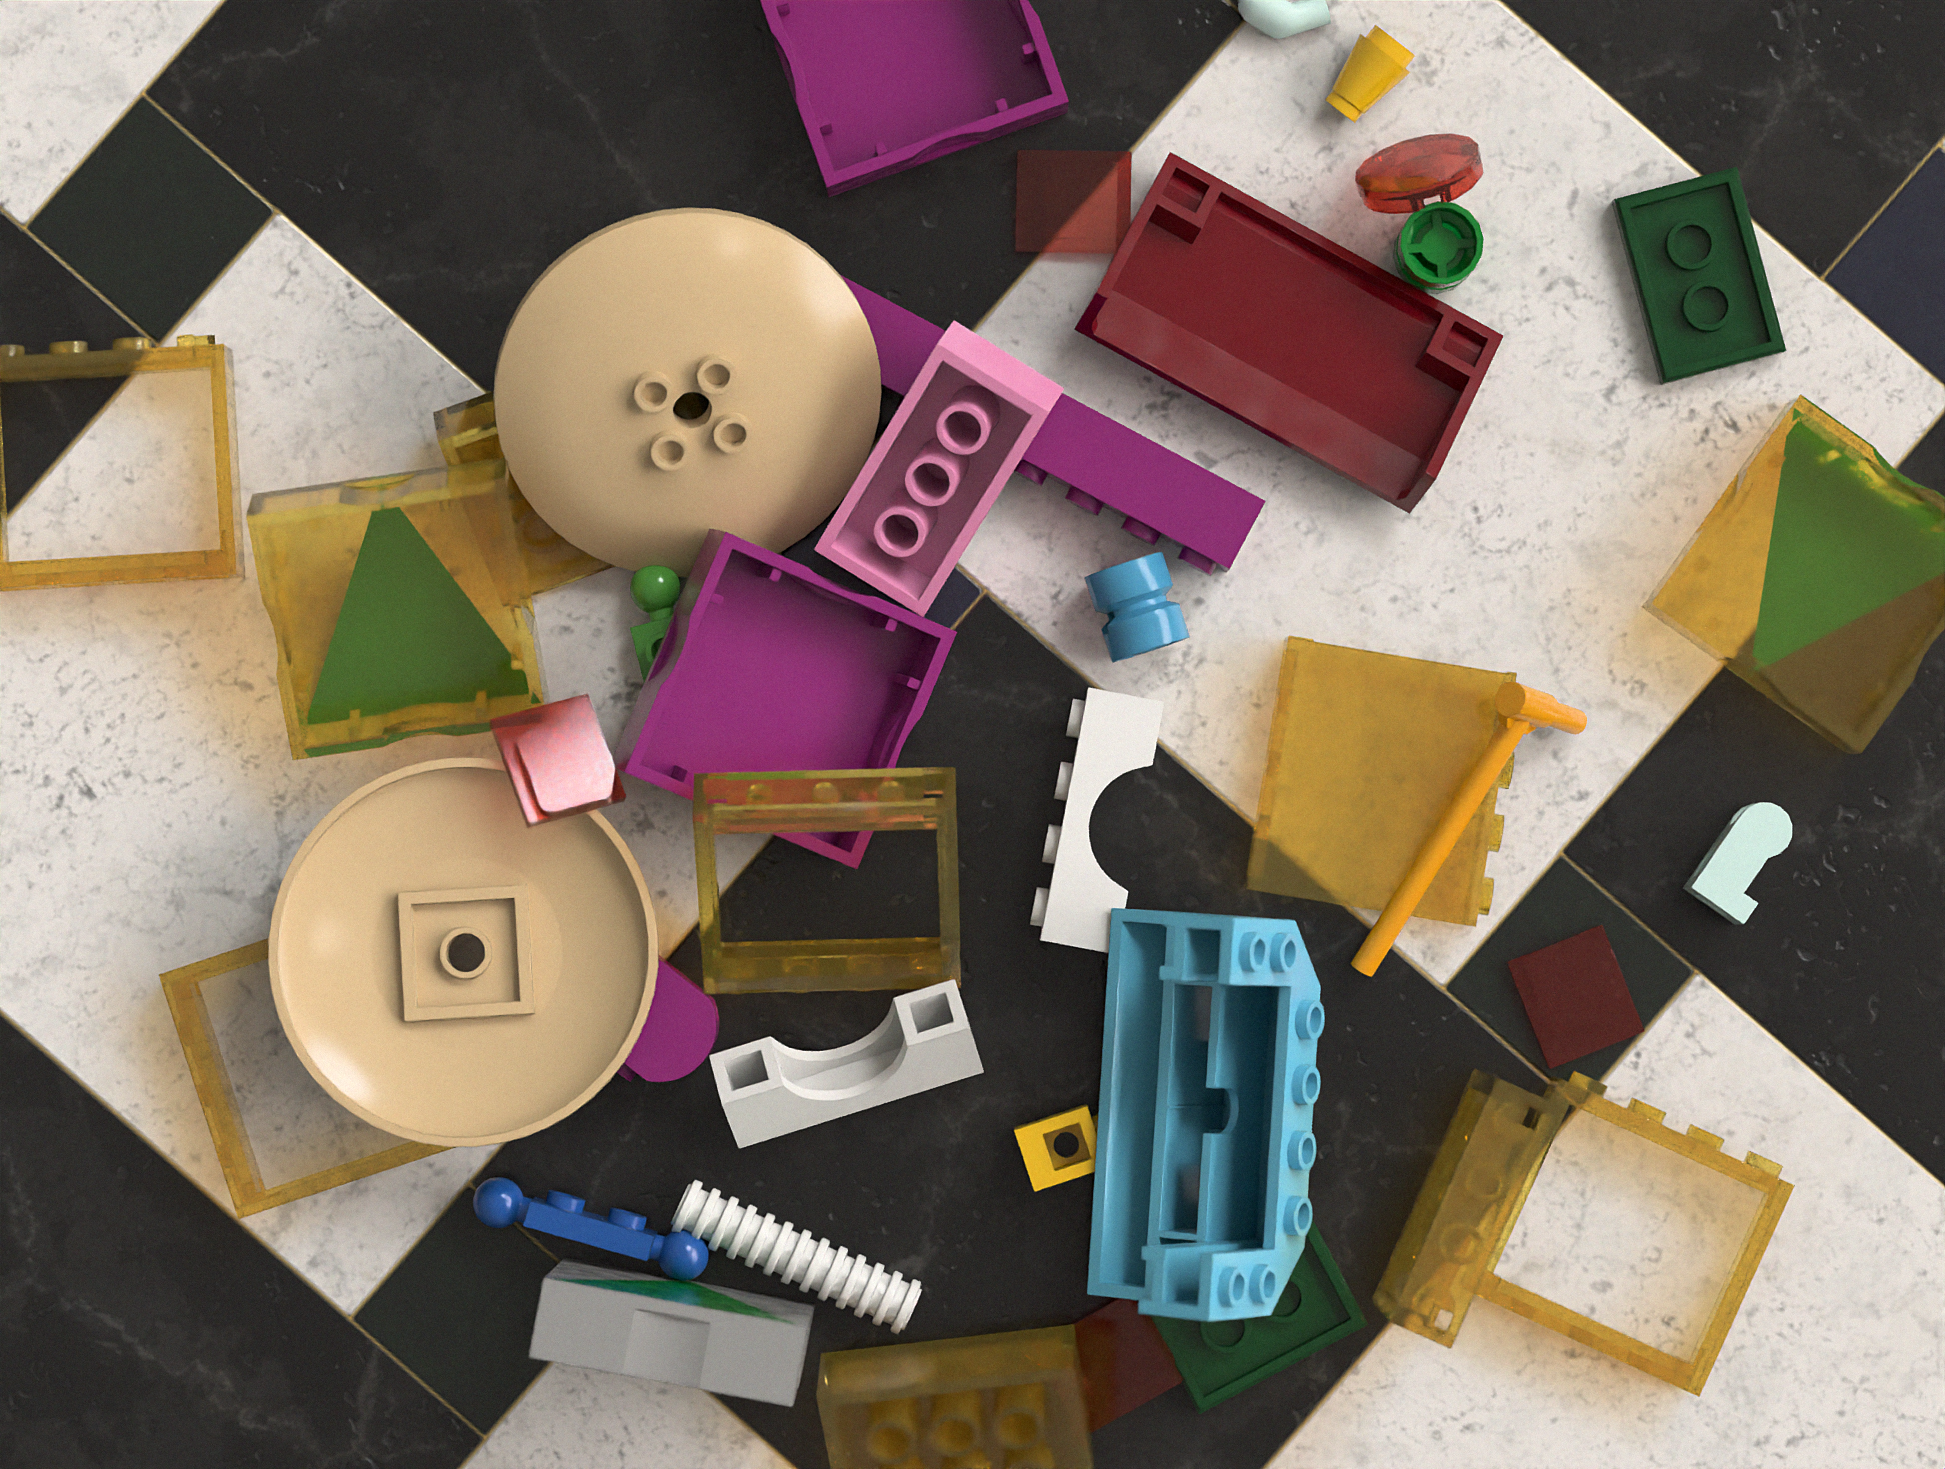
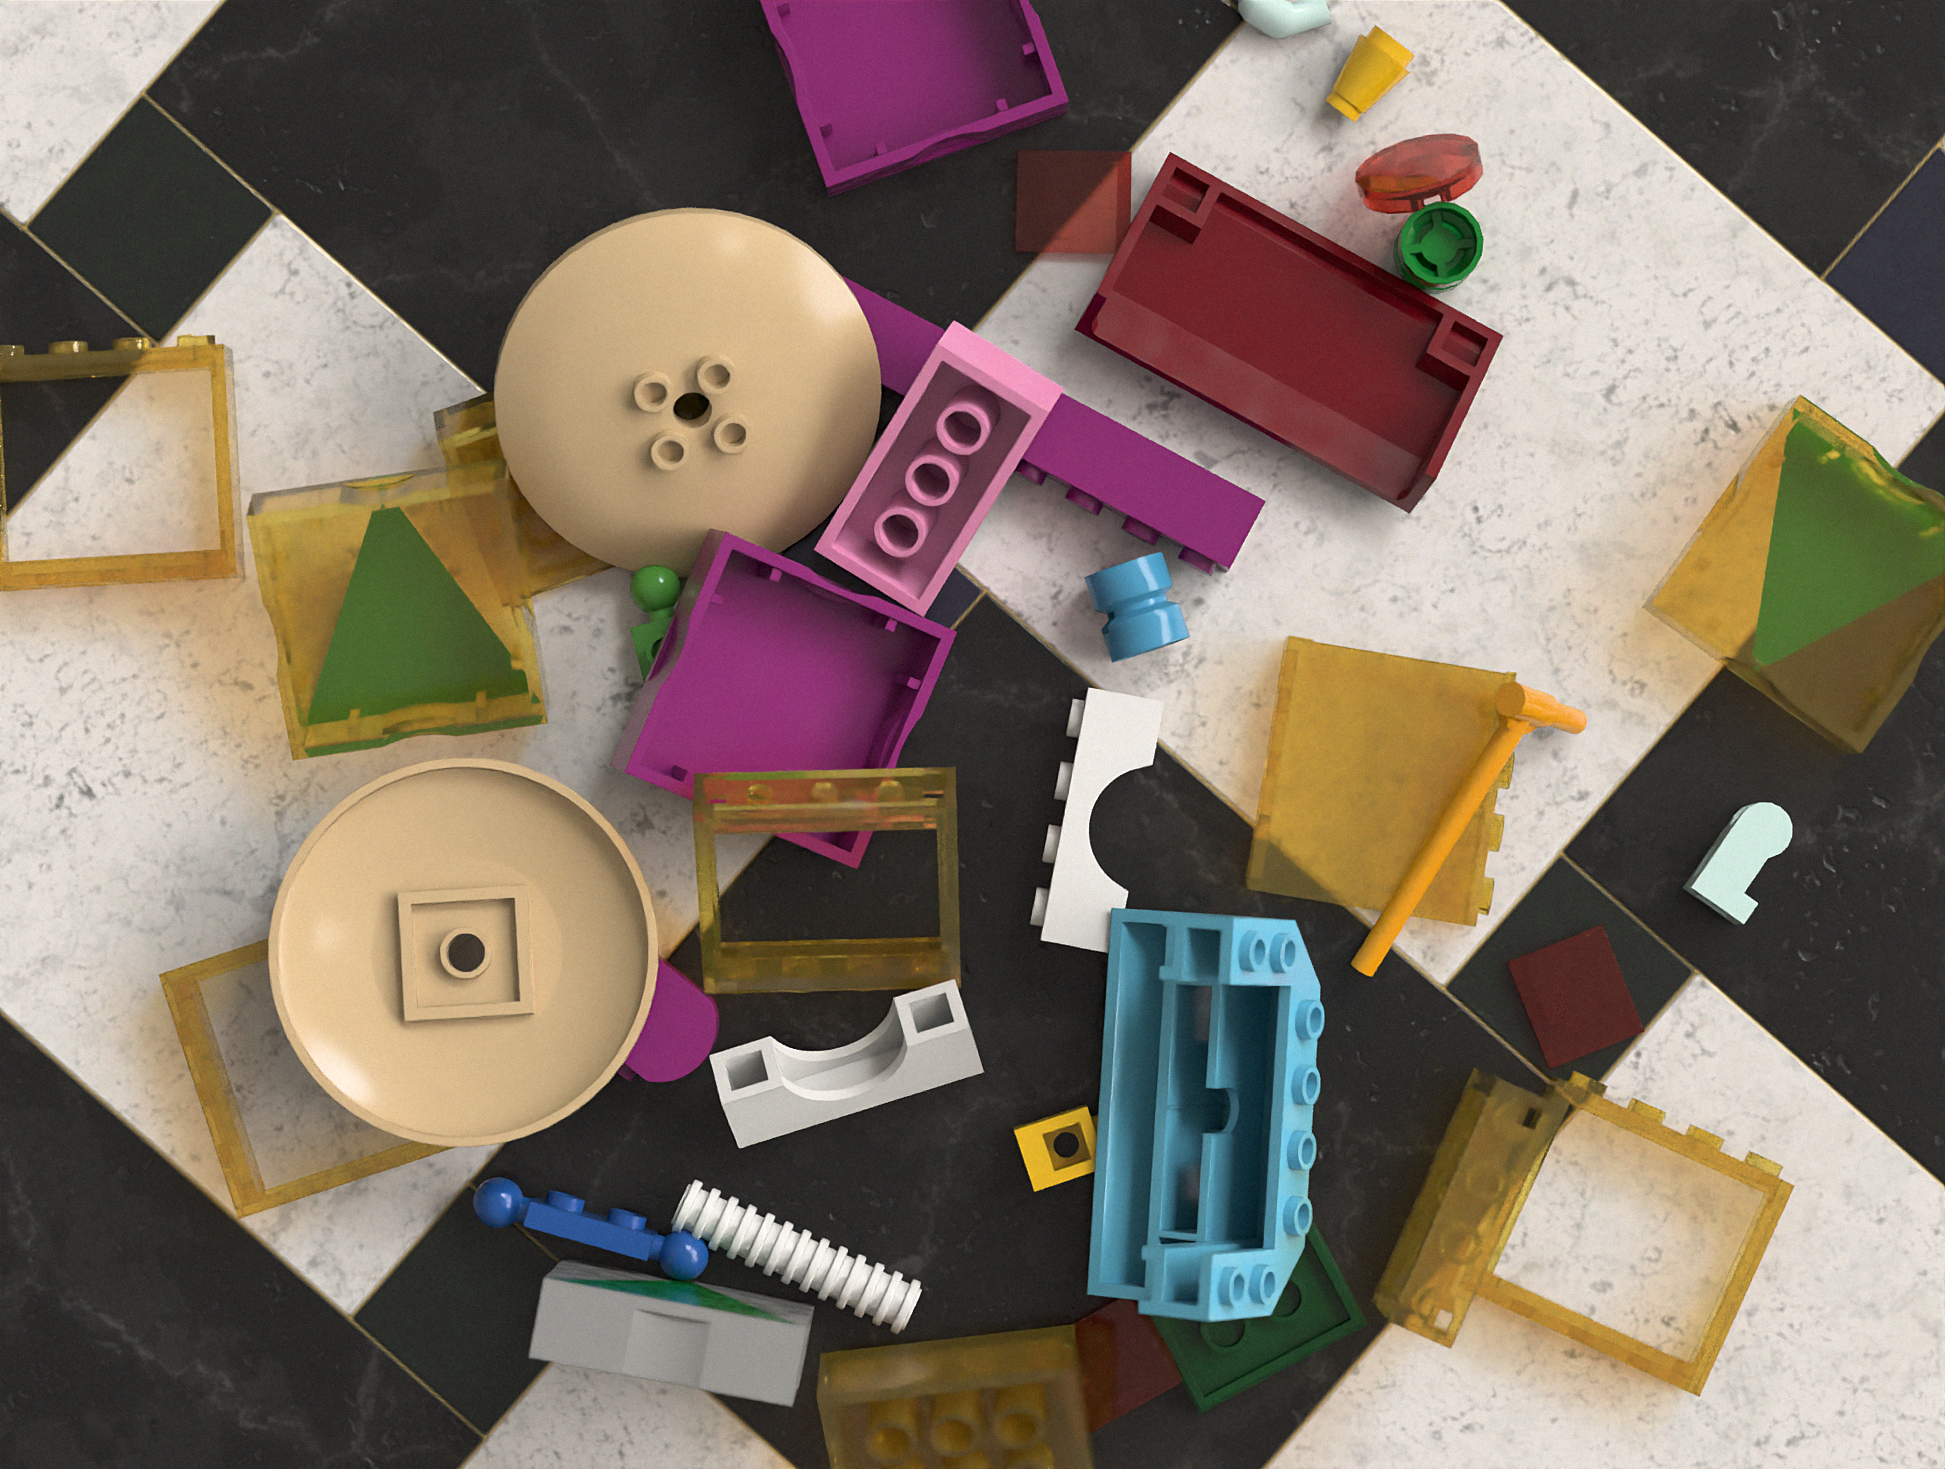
(557, 760): clear red piece -> none
(1698, 276): dark green tile -> none

